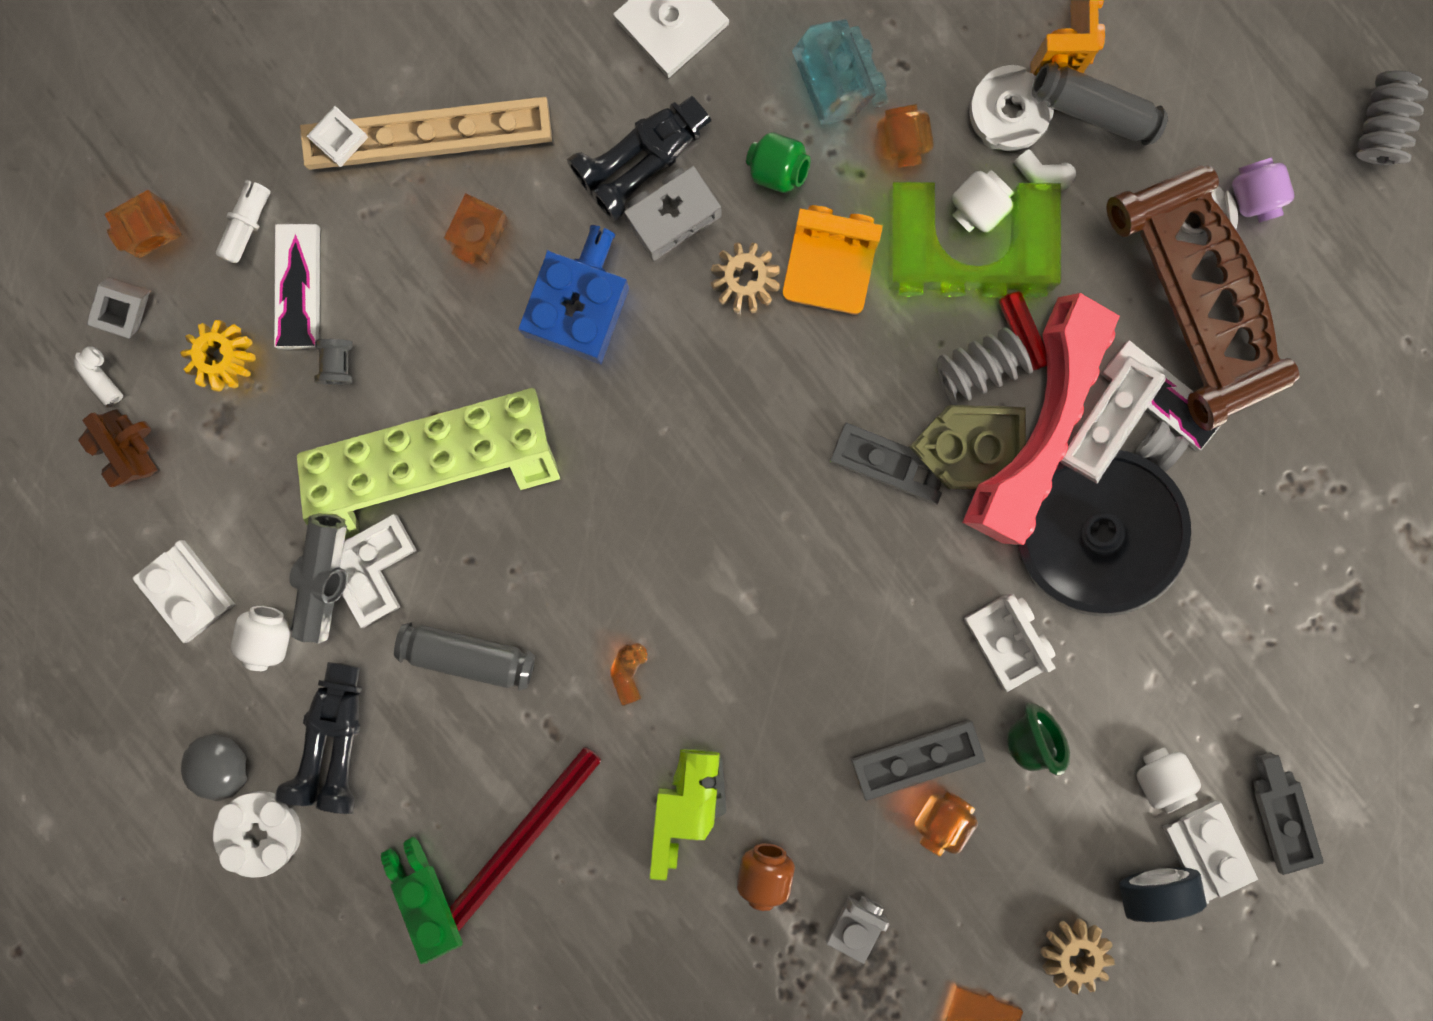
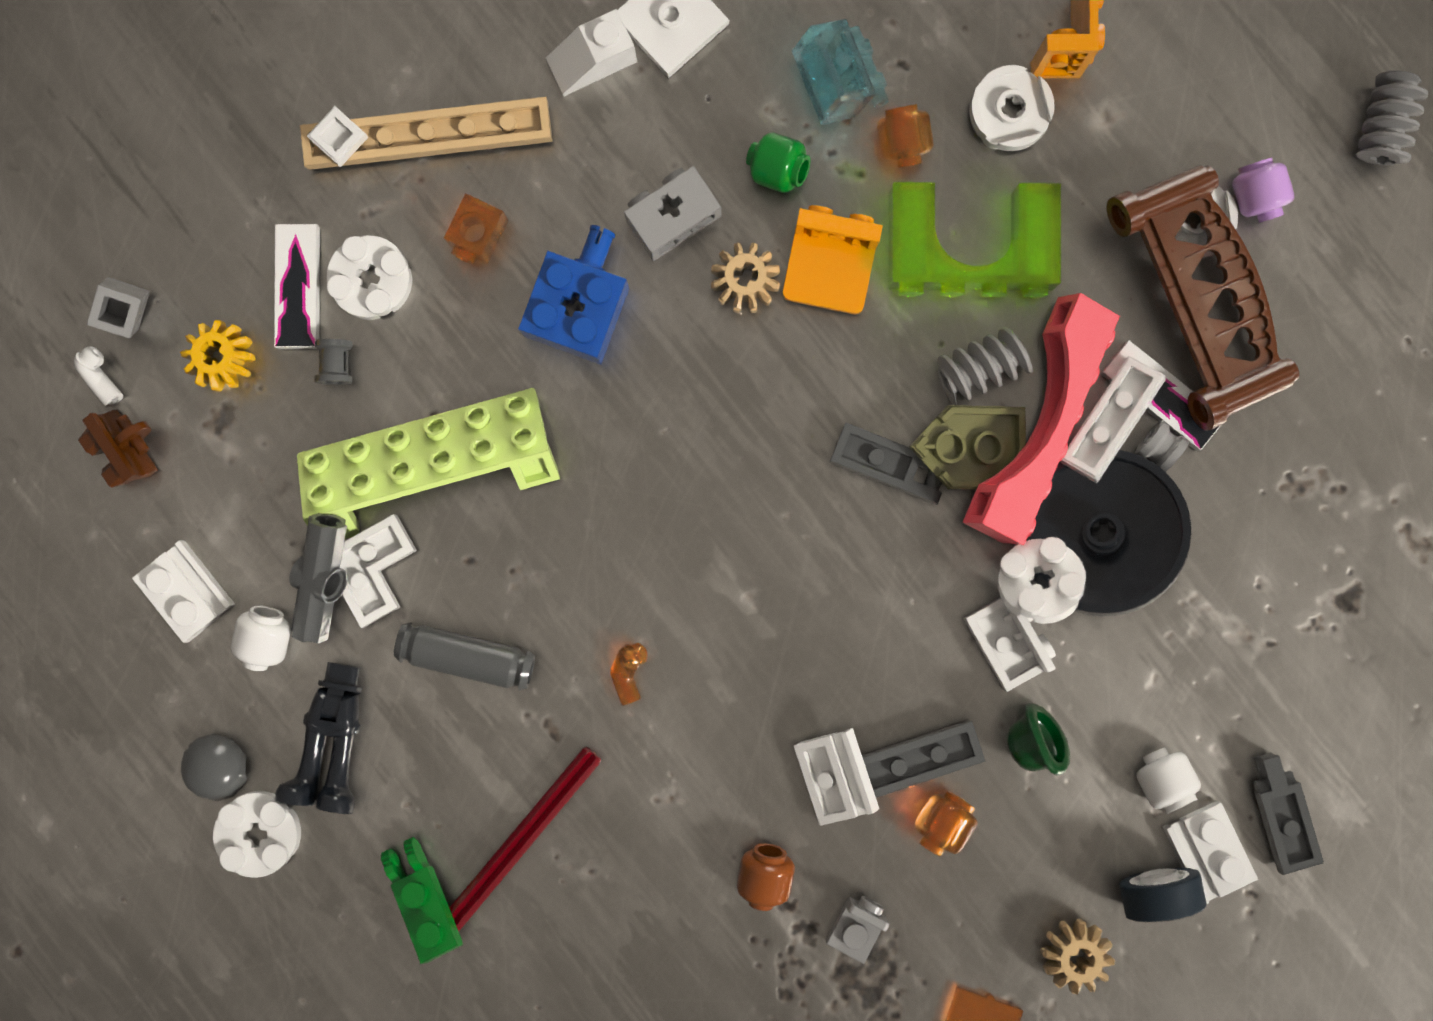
(141, 225): clear orange brick -> none
(242, 221): white axle -> none
(359, 255): none -> white plate
(592, 53): none -> white slope
(660, 136): black piece -> none
(688, 808): lime plate -> none
(836, 777): none -> white plate
(982, 201): white head -> none
(1023, 326): red axle -> none
(1032, 601): none -> white plate
(1038, 173): white arm -> none
(1099, 103): dark grey axle -> none

